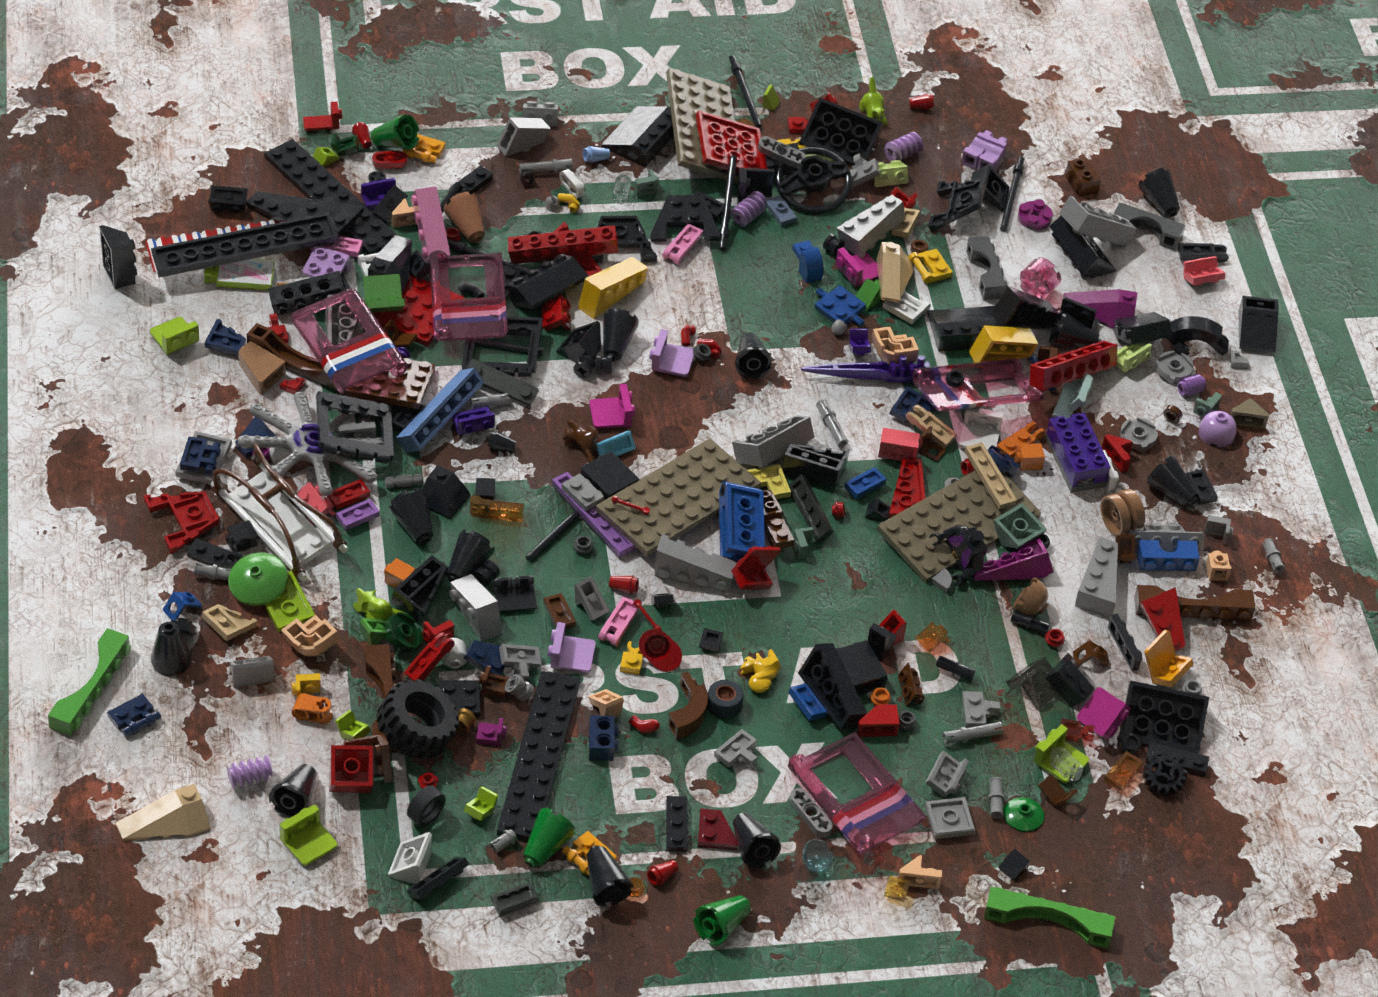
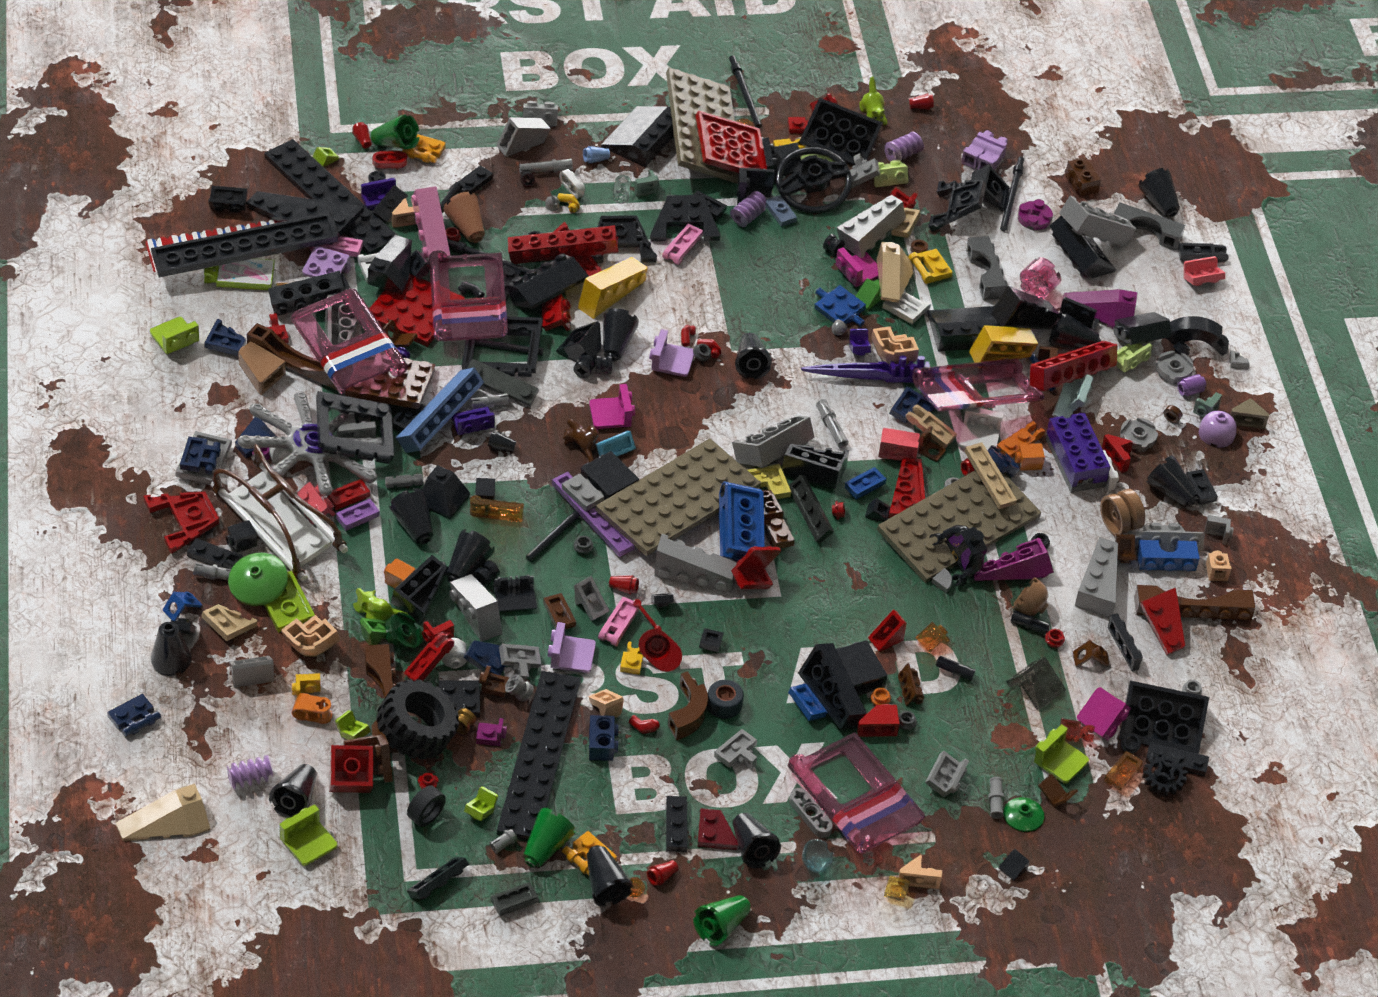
(68, 712): bright green arch -> none
(118, 256): black slope -> none
(292, 386): red tile -> none
(324, 122): red bracket -> none
(345, 146): dark green bracket -> none
(383, 293): bright green bracket -> none
(412, 859): white slope -> none
(645, 510): red hinge -> none
(724, 231): black bar -> none
(764, 670): yellow animal -> none
(770, 98): lime slope -> none
(780, 146): light grey beam -> none
(802, 537): sand green bracket -> none
(810, 261): blue brick -> none
(880, 641): black slope -> none
(949, 818): light grey plate -> none
(954, 379): black plate -> none
(964, 734): light grey pin -> none
(977, 709): light grey hinge -> none
(1018, 527): sand green slope -> none
(1065, 764): clear beam -> none
(1071, 681): black slope -> none
(1091, 926): bright green arch -> none
(1163, 663): light orange bracket -> none
(1258, 323): black slope -> none
(1273, 556): light grey pin -> none

